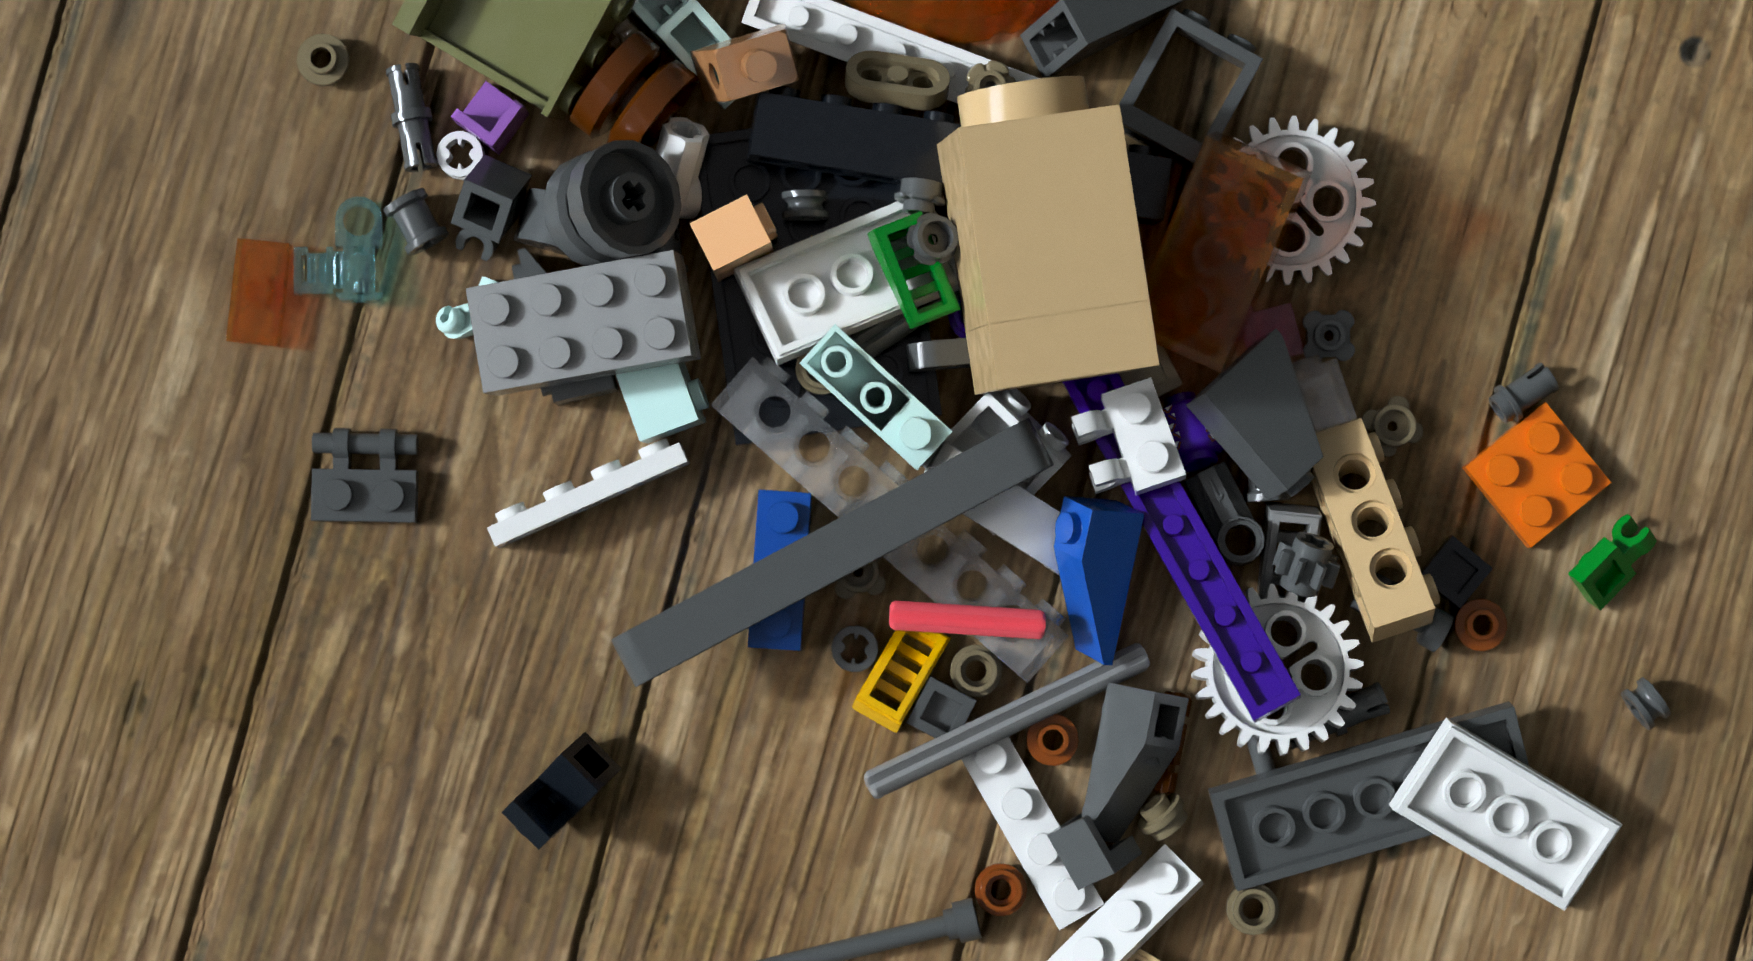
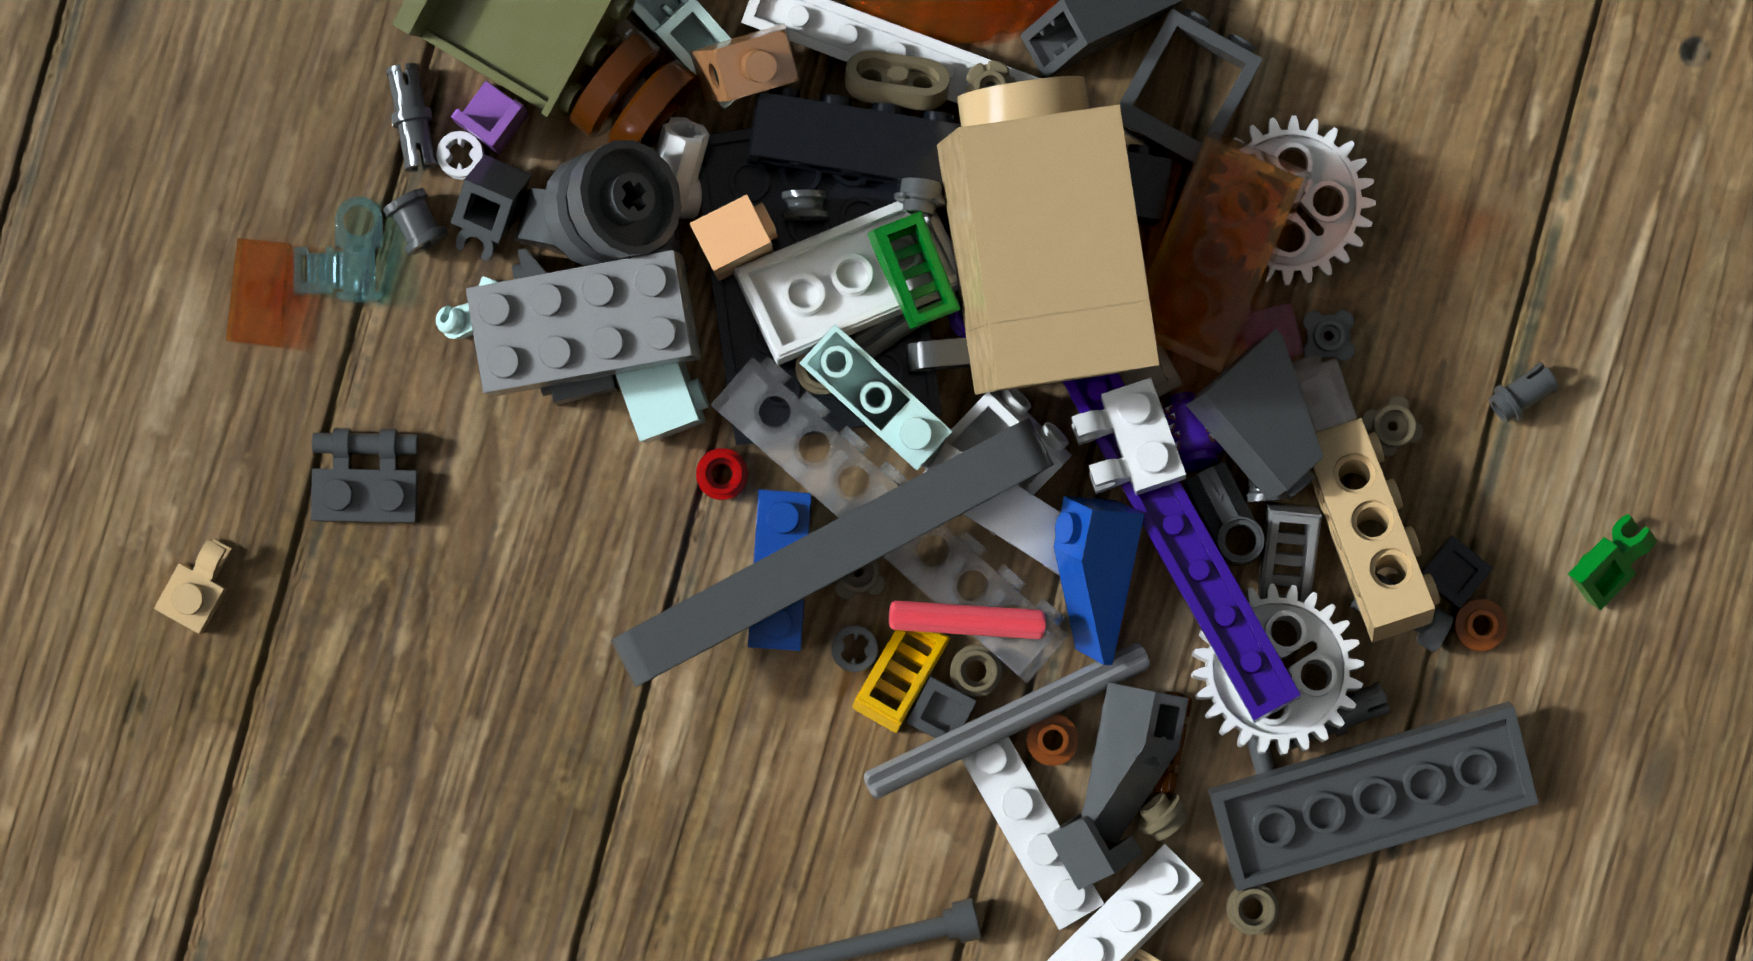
(193, 592): none -> tan plate
(334, 71): dark tan plate -> none
(561, 791): black brick -> none
(566, 501): white plate -> none
(707, 465): none -> red plate
(945, 234): dark grey plate -> none
(1003, 906): dark orange plate -> none
(1306, 564): dark grey gear -> none
(1505, 814): white tile -> none
(1536, 475): orange plate -> none
(1645, 703): dark grey bush -> none

